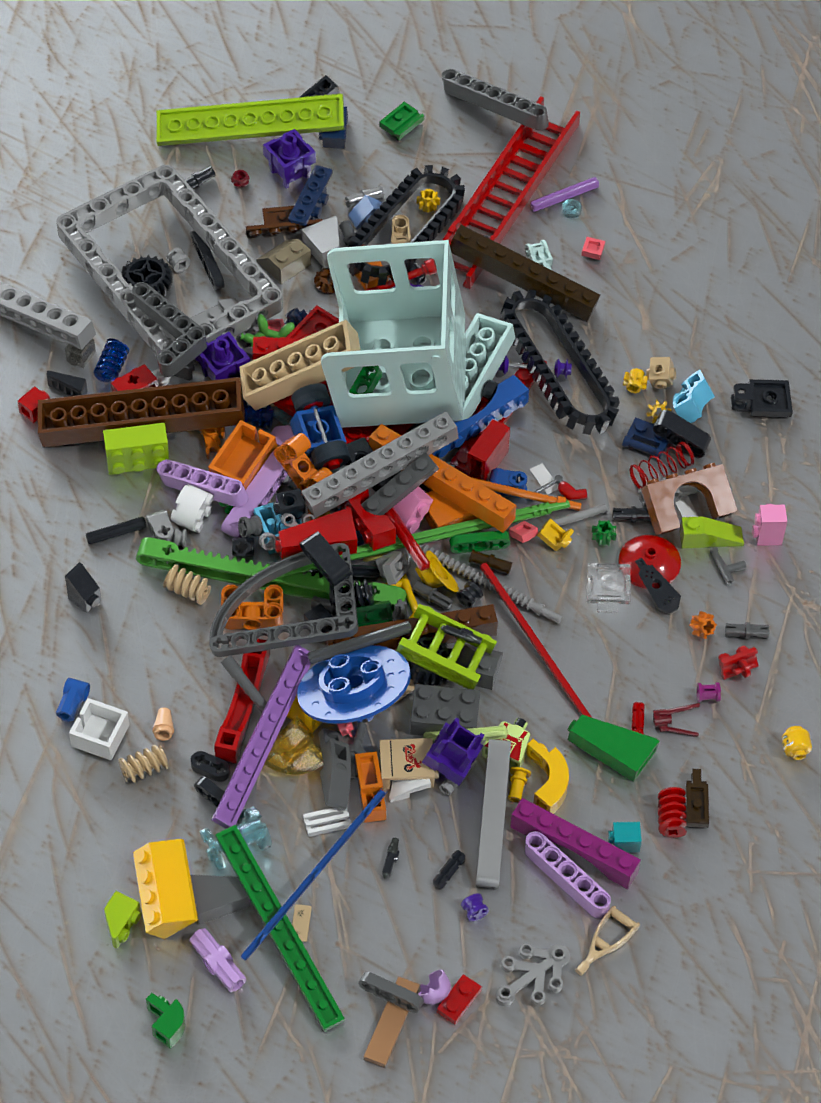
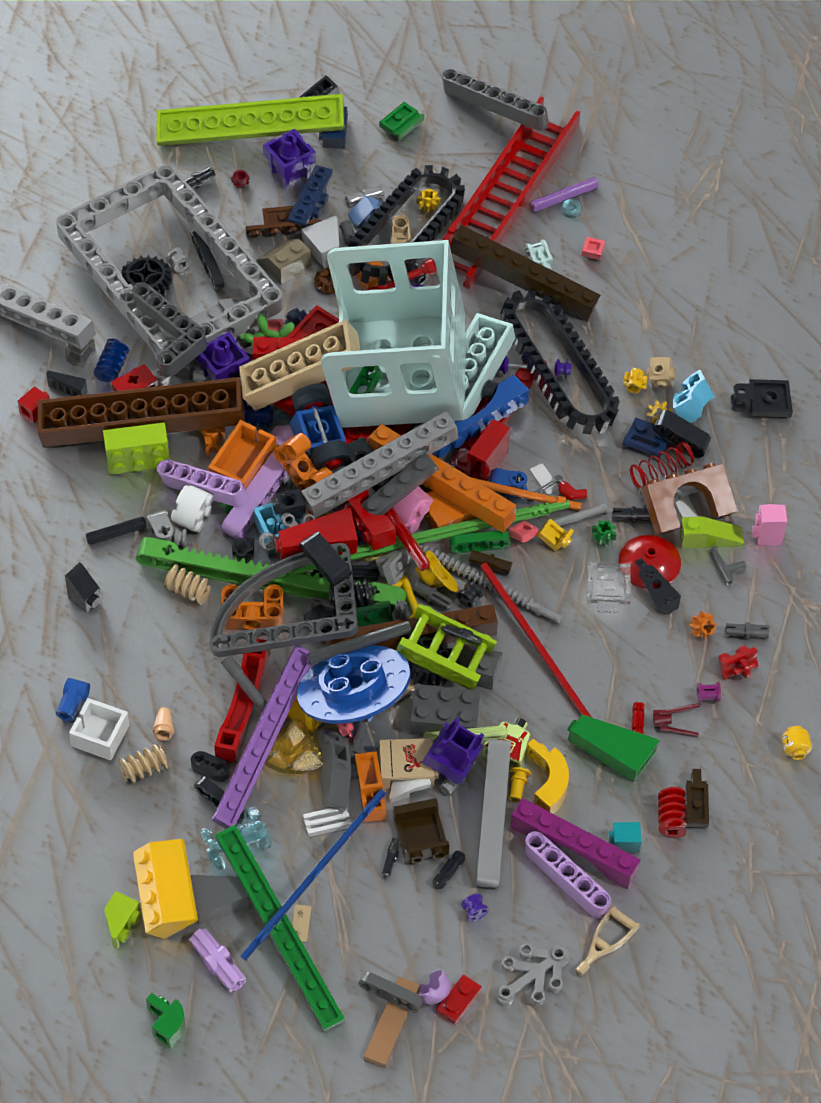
(250, 526): dark grey wheel -> none
(420, 831): none -> dark brown panel

